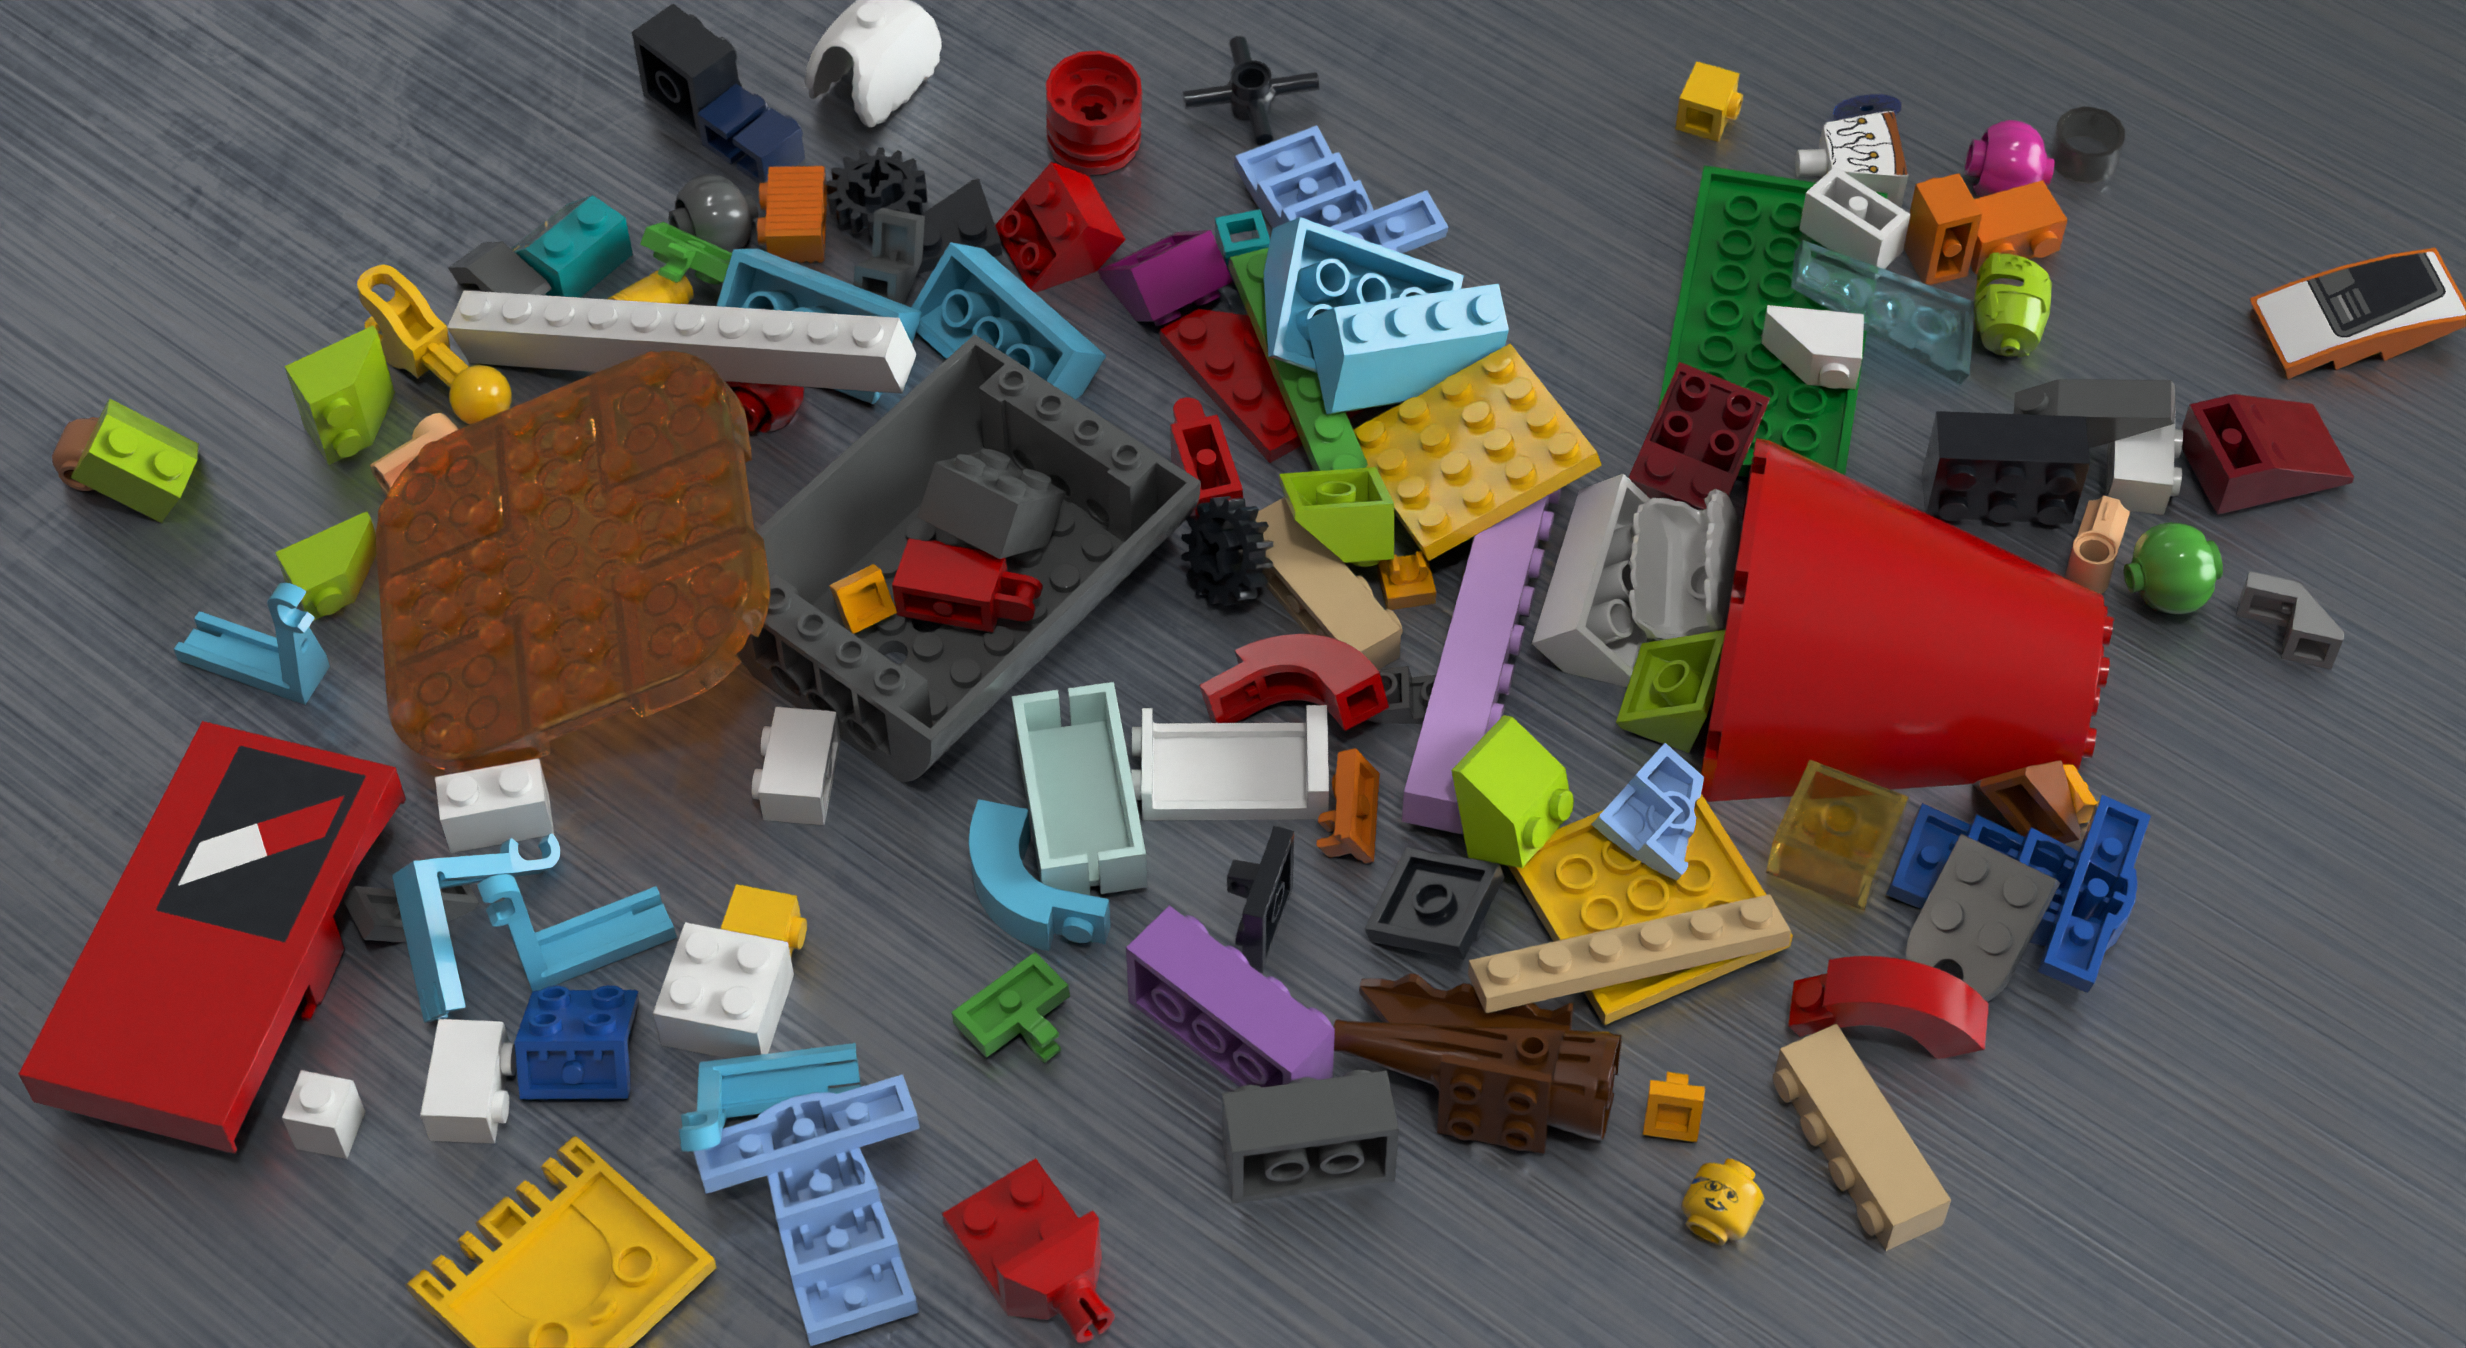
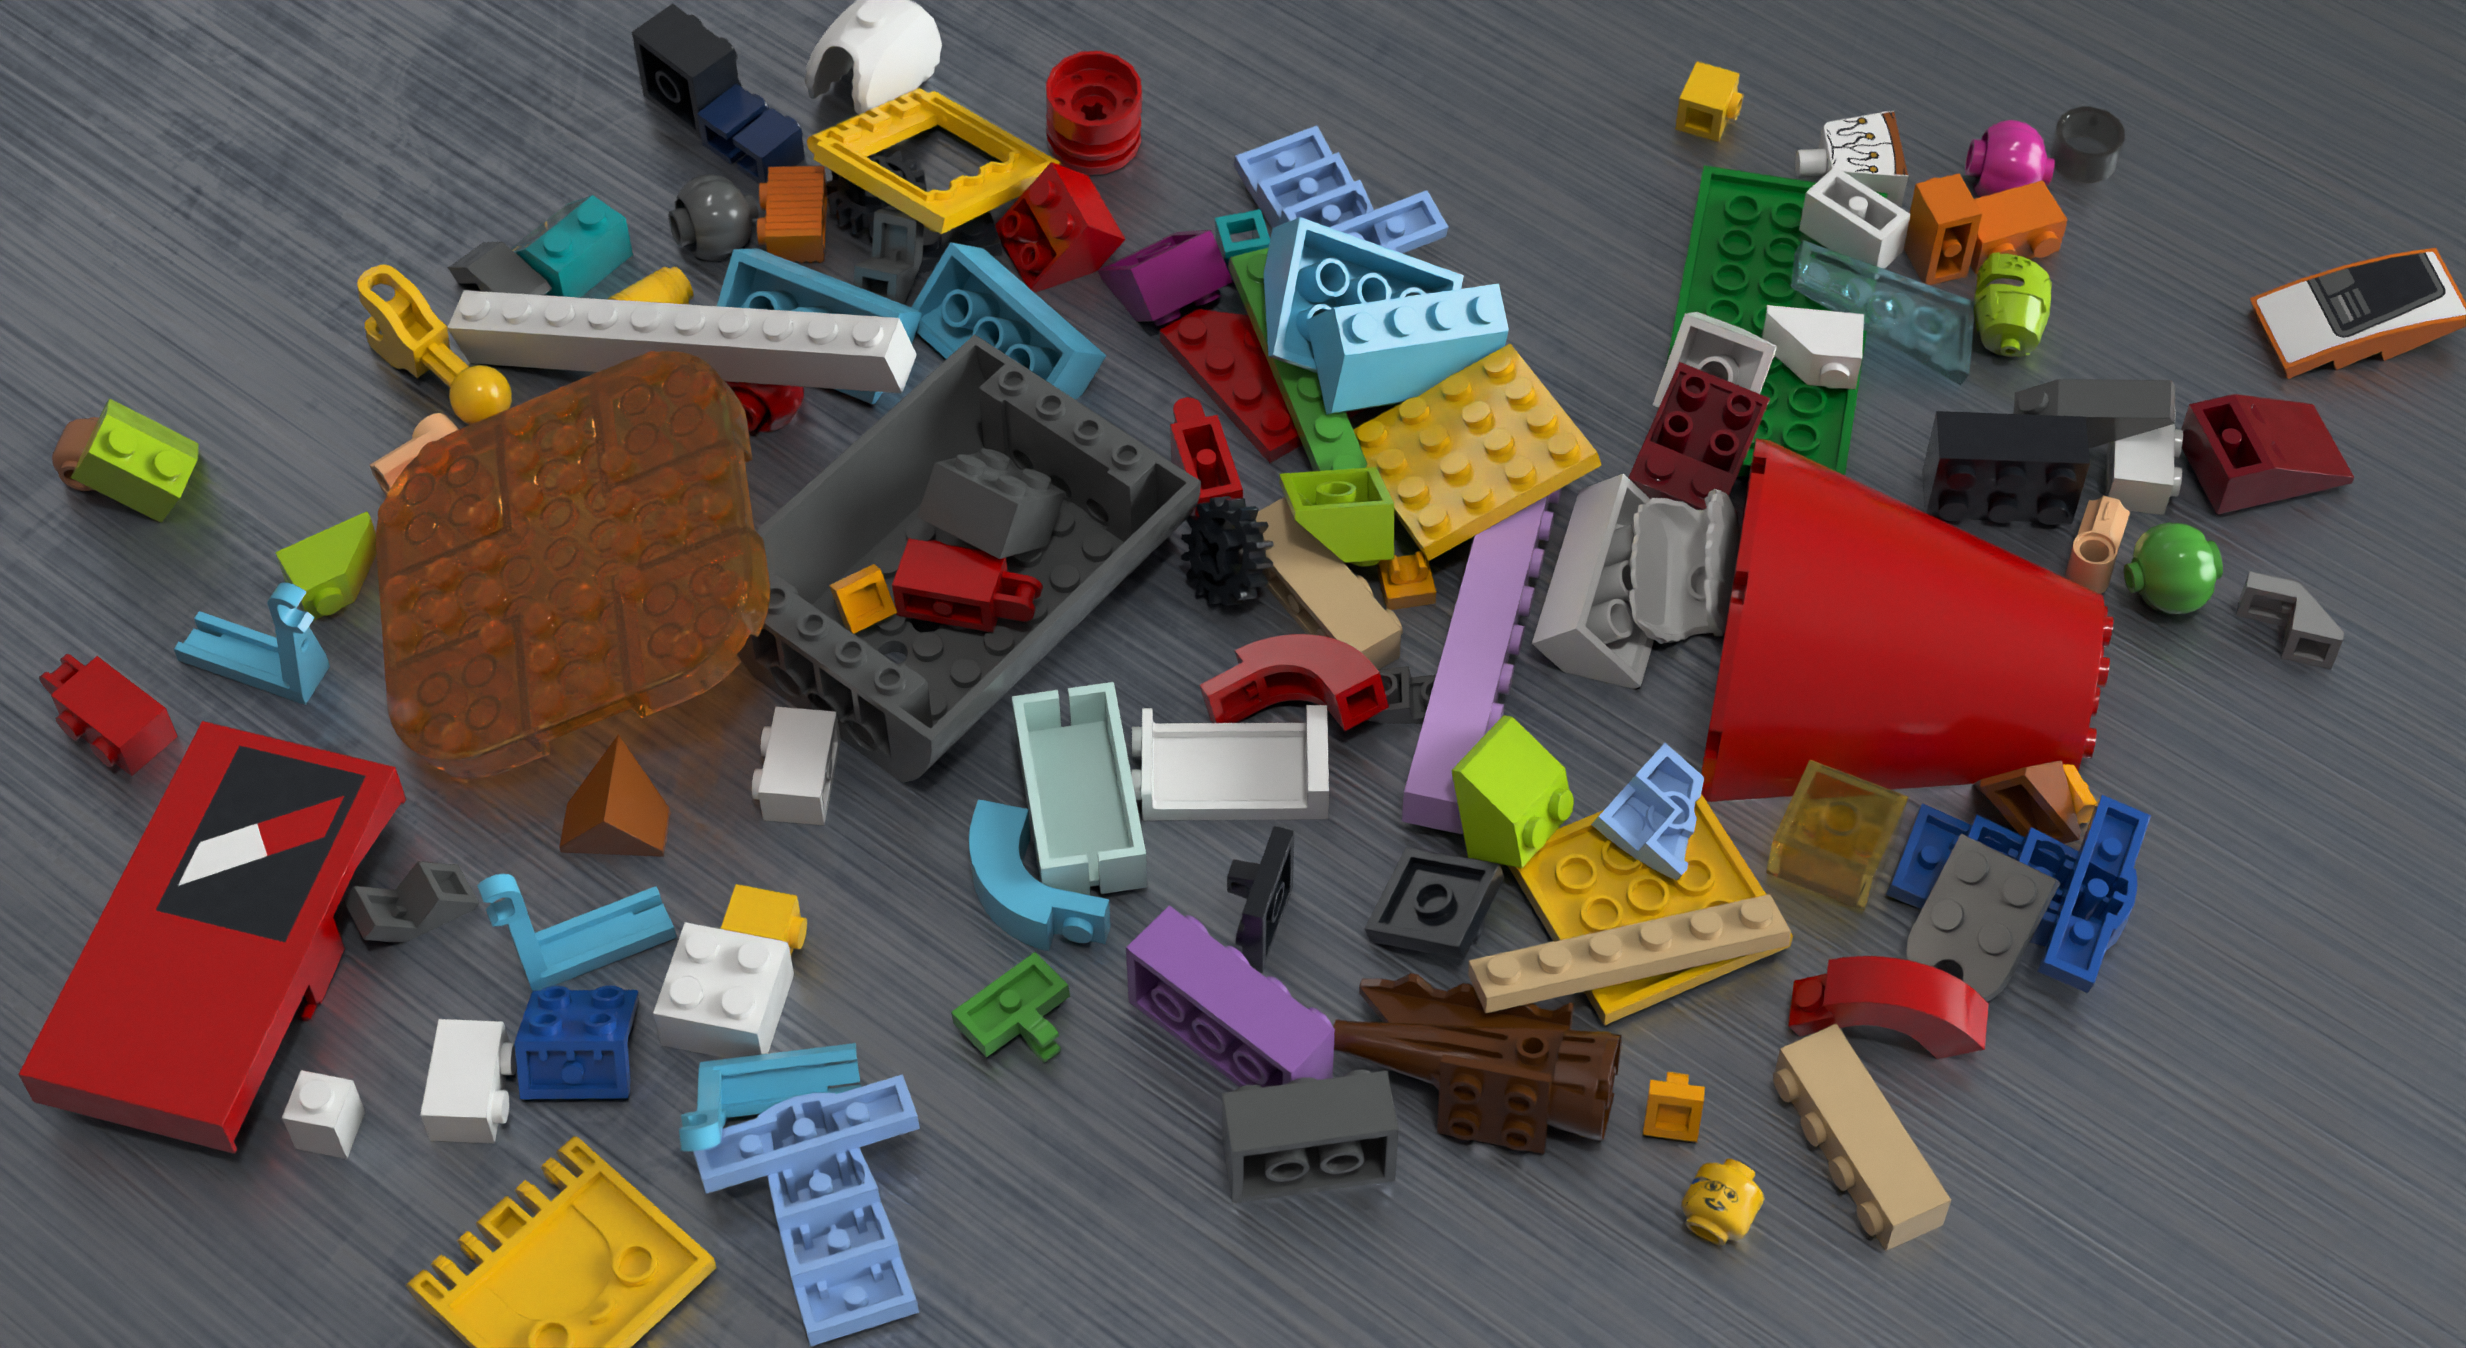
(109, 713): none -> red brick
(343, 394): lime slope -> none
(425, 918): medium azure hinge -> none
(494, 805): white brick -> none
(616, 810): none -> dark orange slope
(685, 251): bright green plate -> none
(853, 140): none -> yellow hinge
(1033, 1250): red plate -> none
(1251, 90): black bar -> none
(1356, 809): orange plate -> none
(1672, 688): lime slope -> none
(1720, 351): none -> white slope
(1866, 105): clear blue piece -> none

